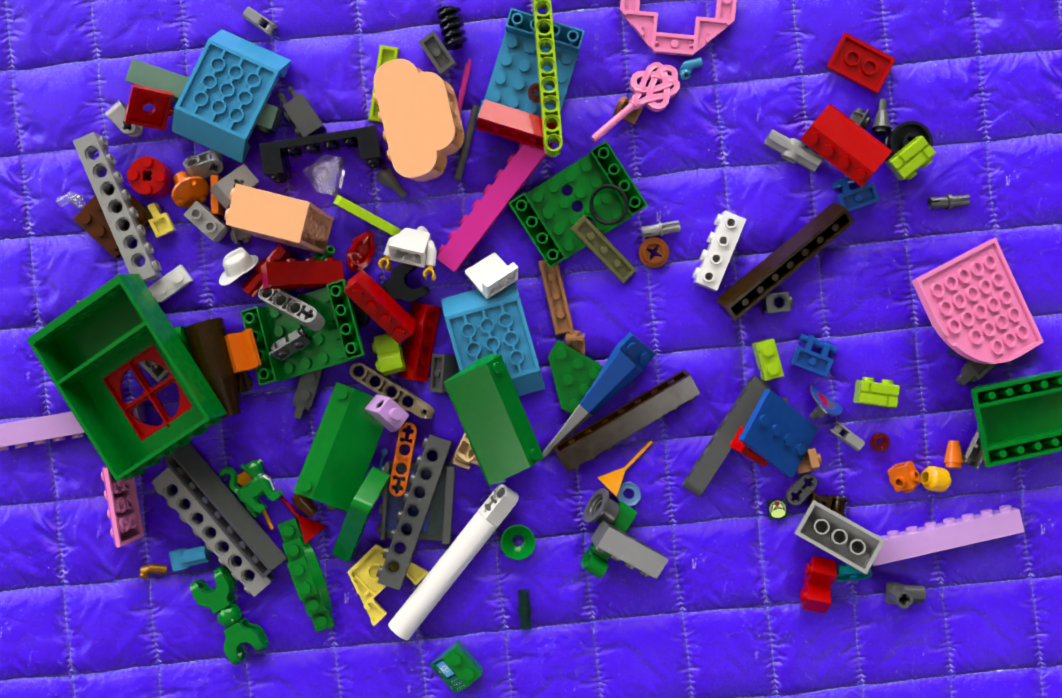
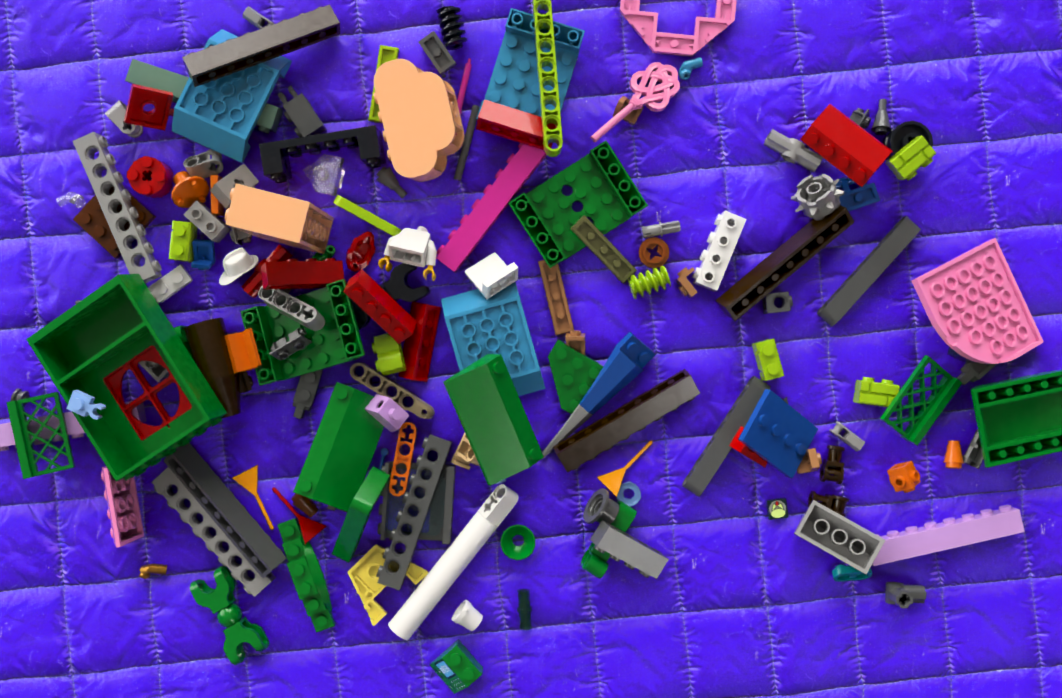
(19, 394): none -> dark grey bush
(23, 435): none -> green fence
(83, 405): none -> light blue plate
(160, 223): light yellow plate -> none
(181, 241): none -> lime brick
(184, 558): dark azure piece -> none
(203, 254): none -> blue bracket
(259, 485): green animal -> none
(261, 45): none -> brick
(442, 368): dark grey panel -> none
(467, 616): none -> white piece
(535, 87): clear red plate -> none
(625, 201): black tyre -> none
(649, 281): none -> lime piece
(685, 286): none -> medium nougat bracket
(805, 491): dark grey beam -> none
(810, 360): blue plate -> none
(817, 196): none -> light grey brick
(819, 577): red brick -> none
(825, 404): shield -> none
(833, 465): none -> dark brown connector
(860, 63): red plate -> none
(868, 271): none -> dark grey beam
(885, 441): clear red plate -> none
(929, 408): none -> green fence
(935, 479): yellow head -> none
(948, 201): dark grey pin -> none

